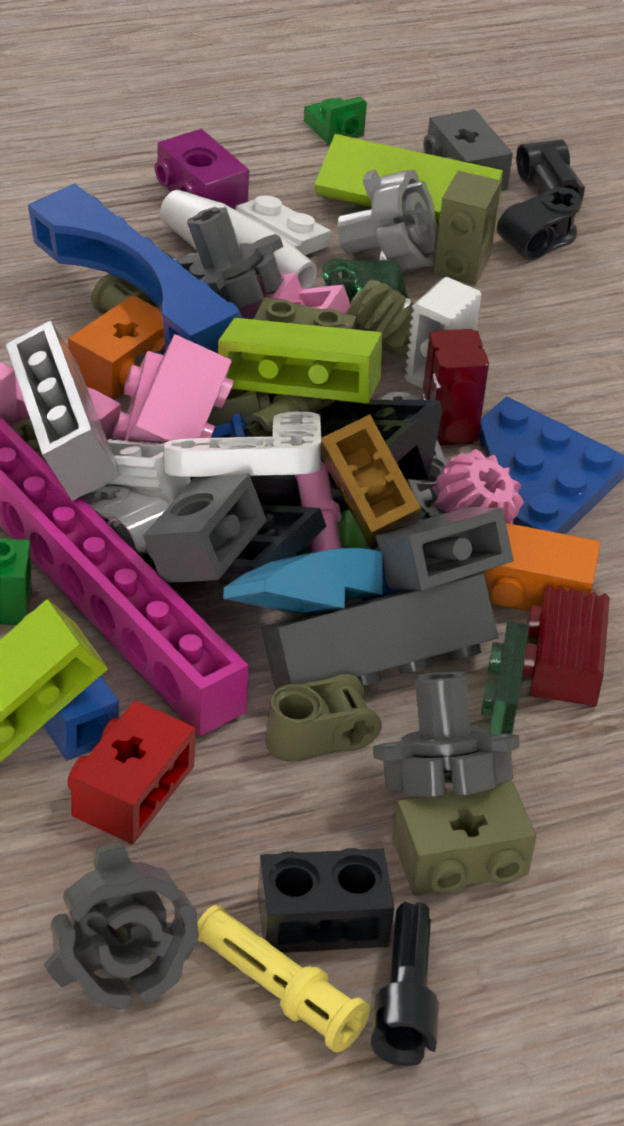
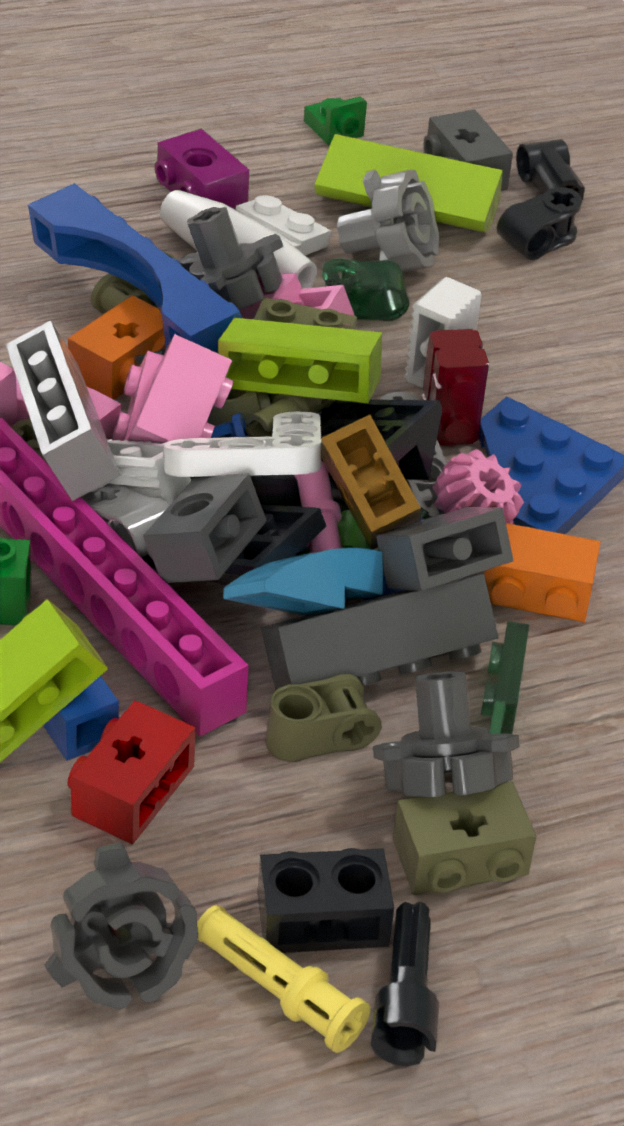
(384, 311): olive gear -> none
(466, 227): olive brick -> none
(568, 647): dark red brick -> none

